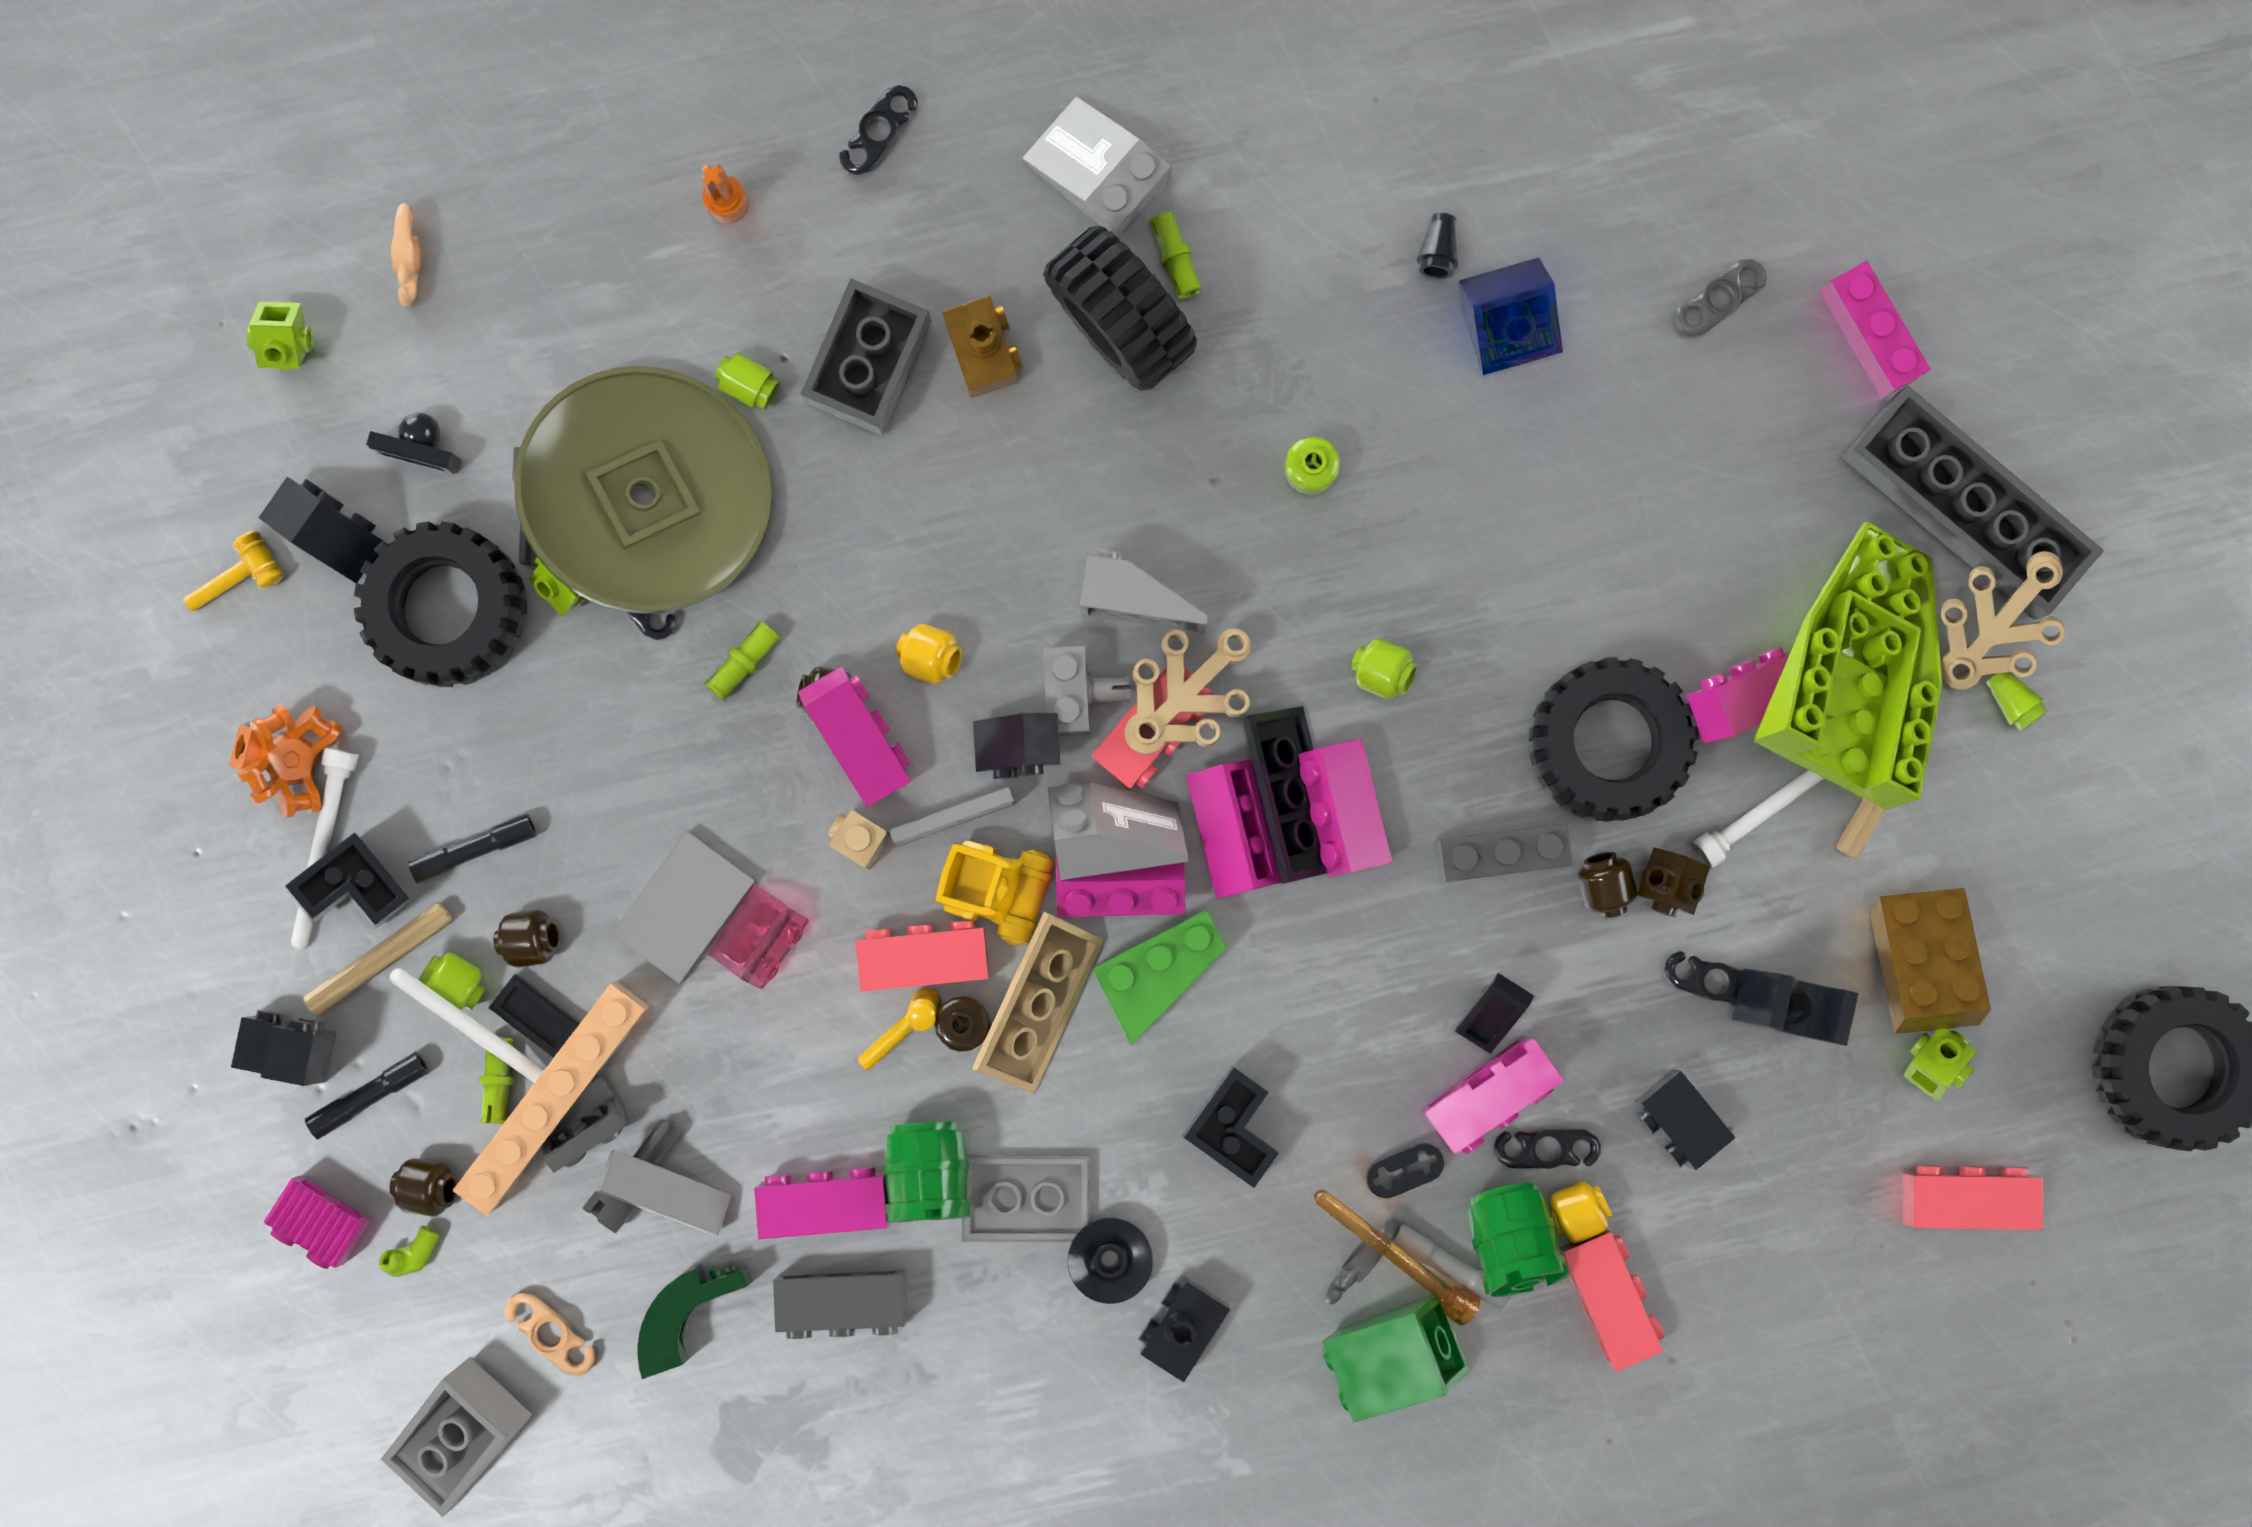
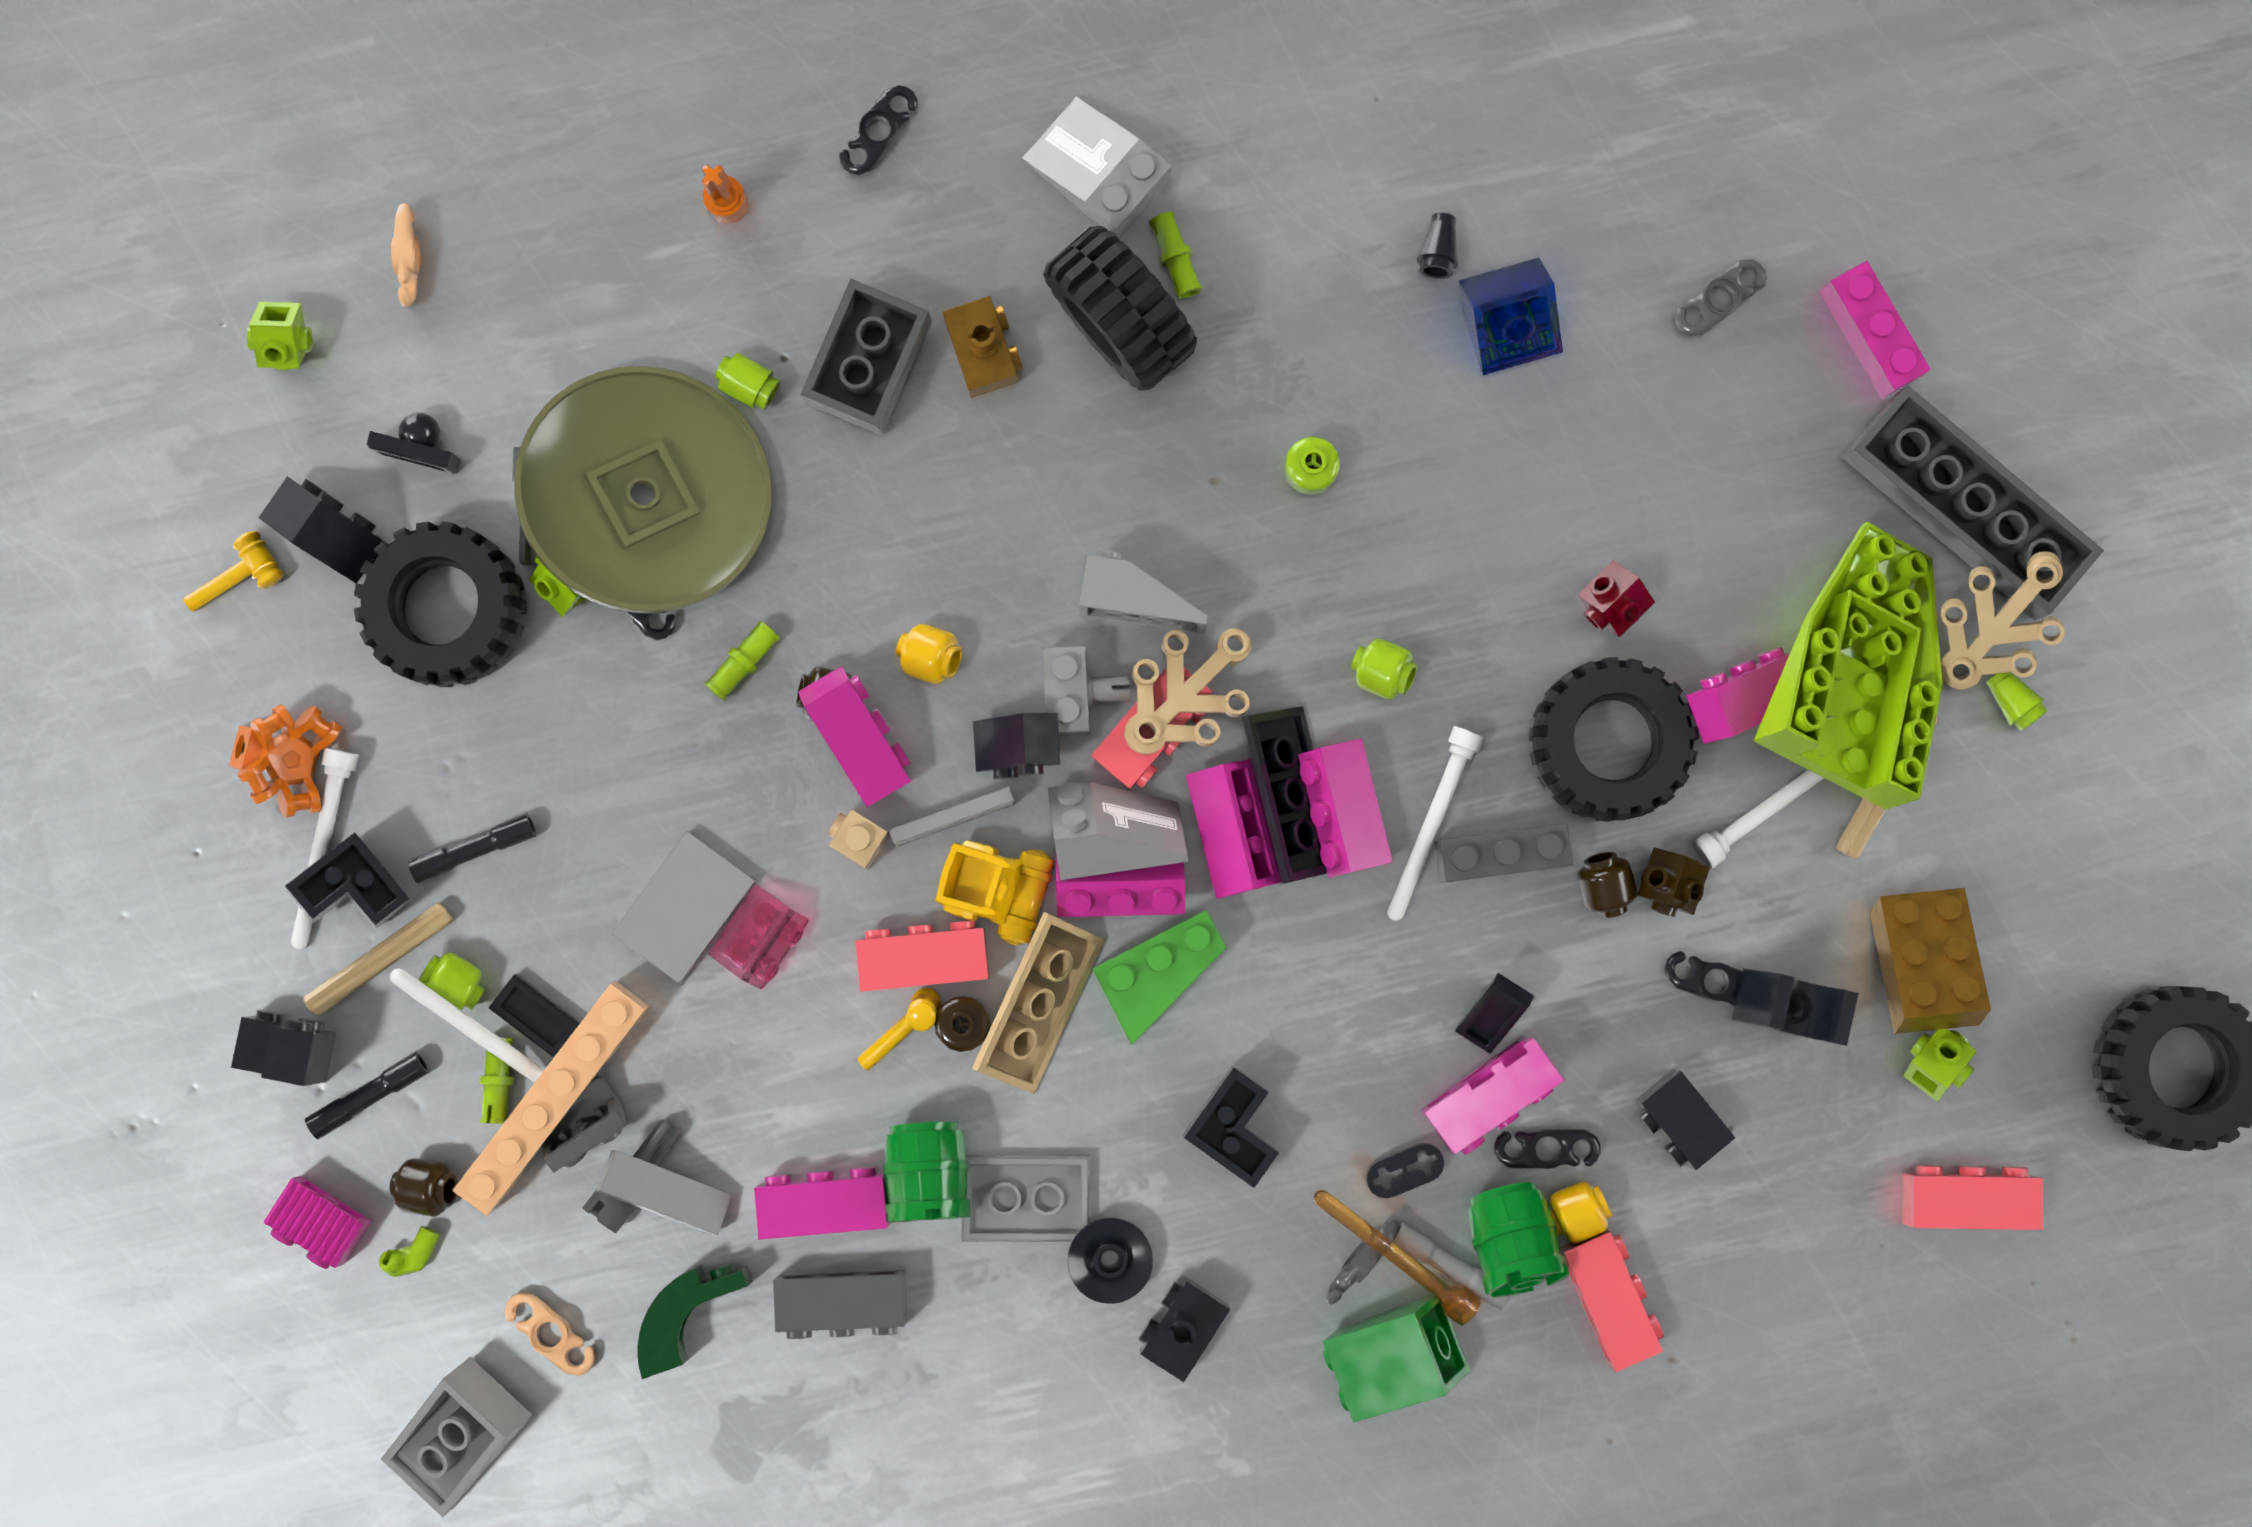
(527, 938): dark brown head -> none
(1463, 747): none -> white piece
(1615, 599): none -> dark red brick

